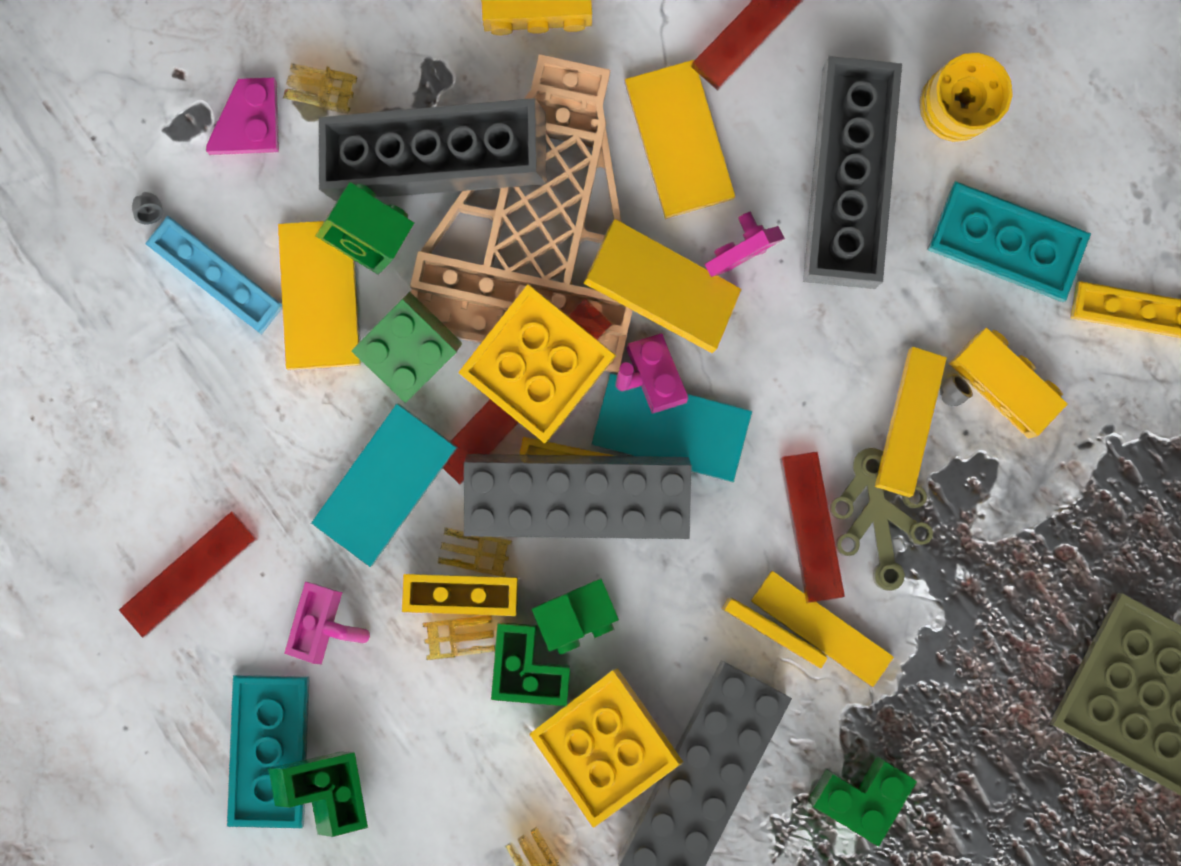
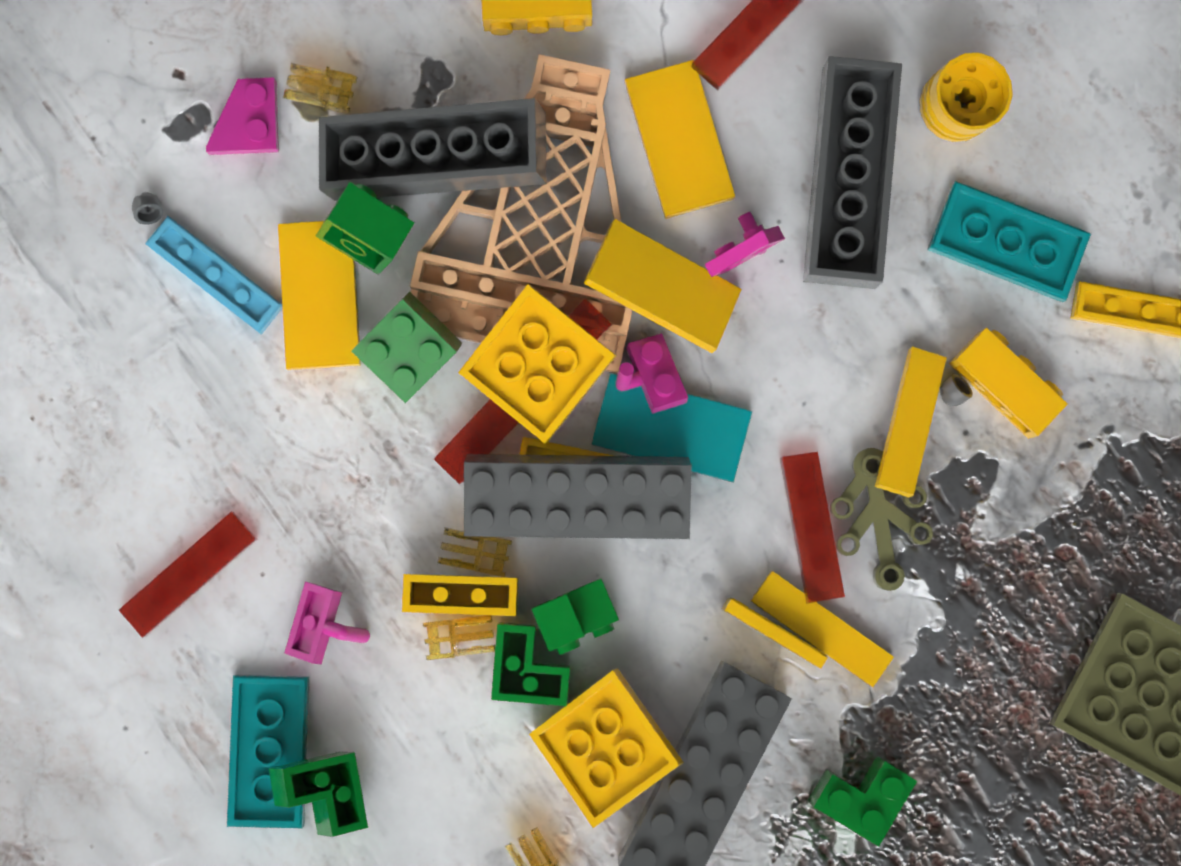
(384, 485): teal tile -> none

